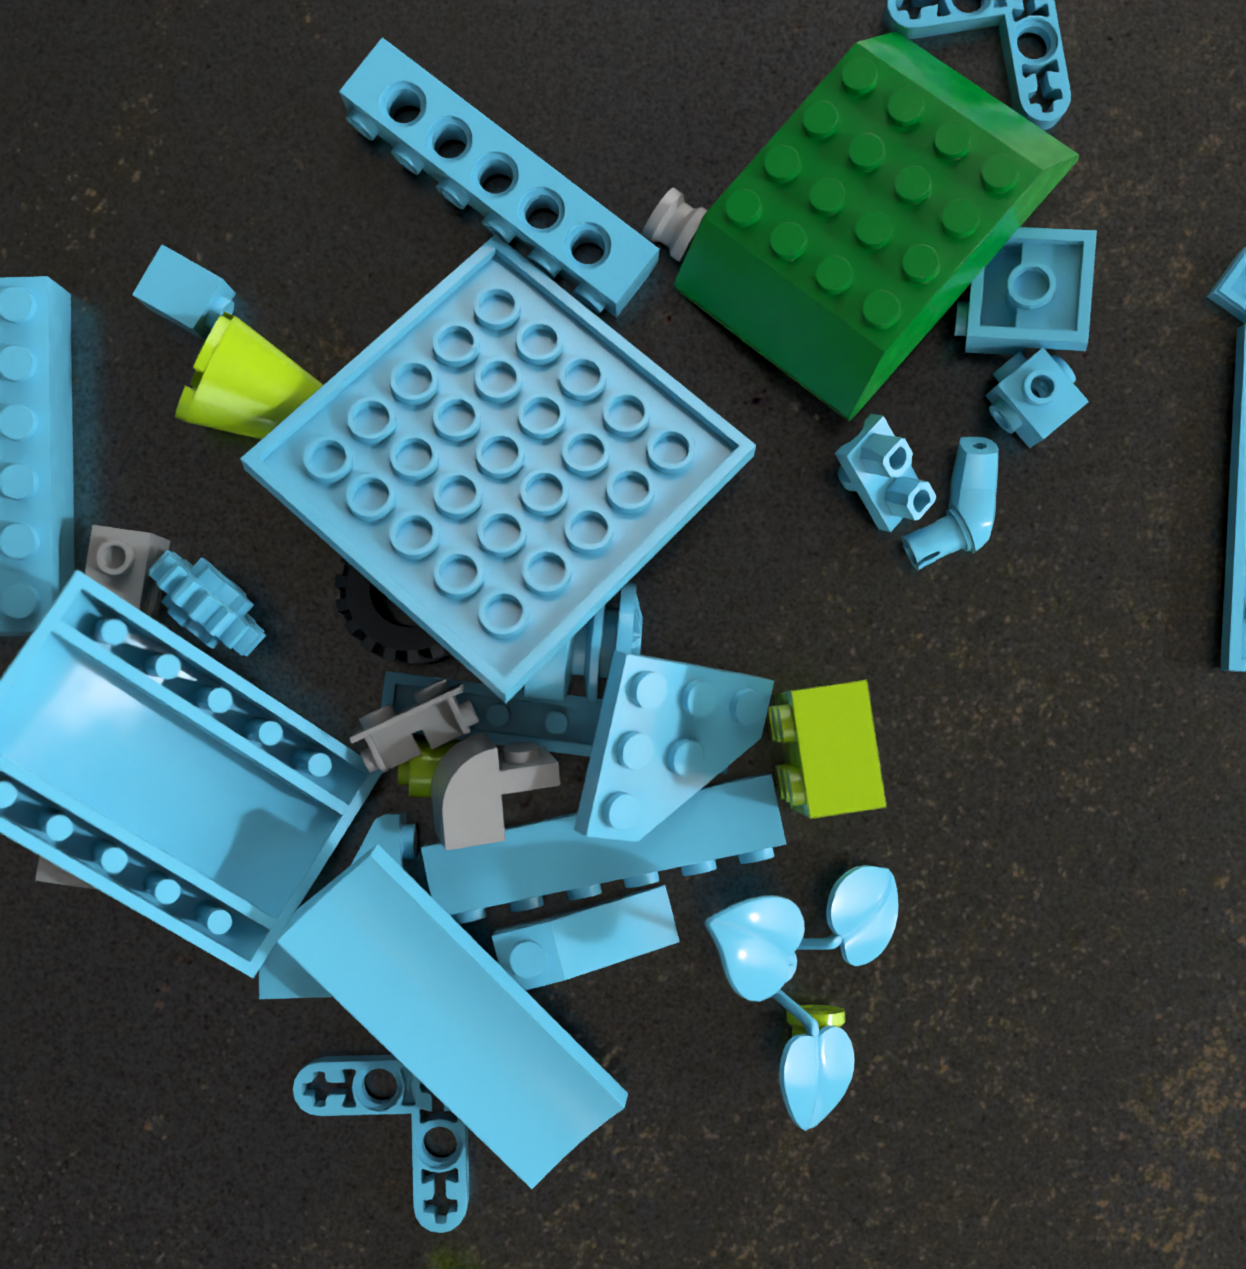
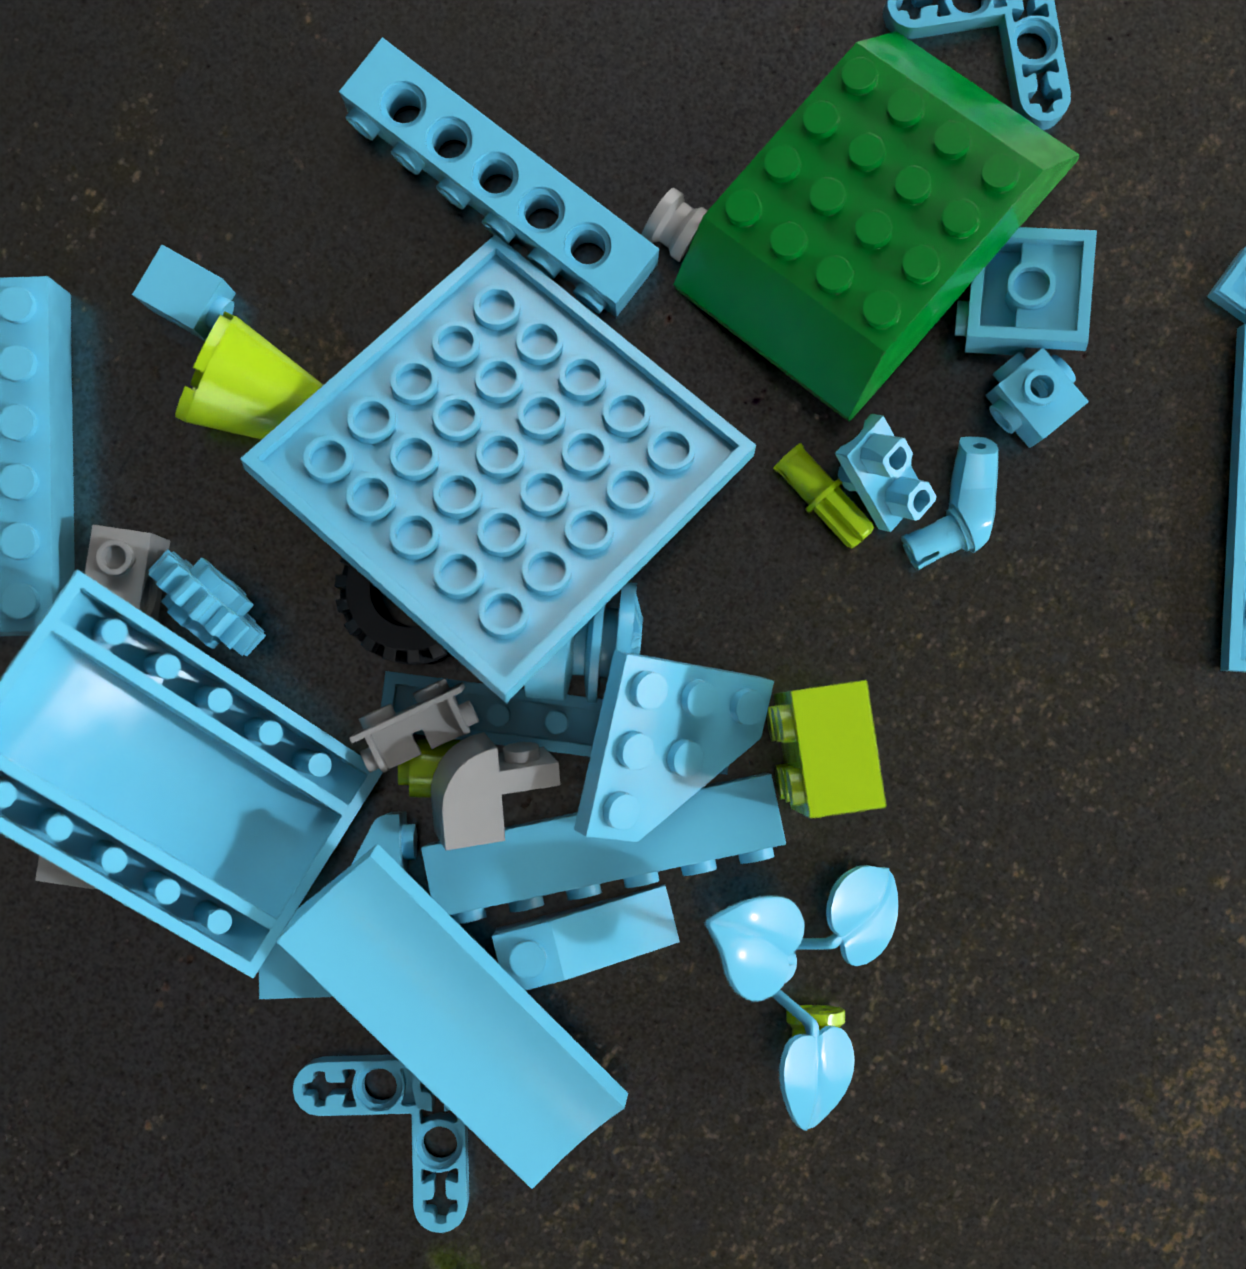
(824, 496): none -> lime axle

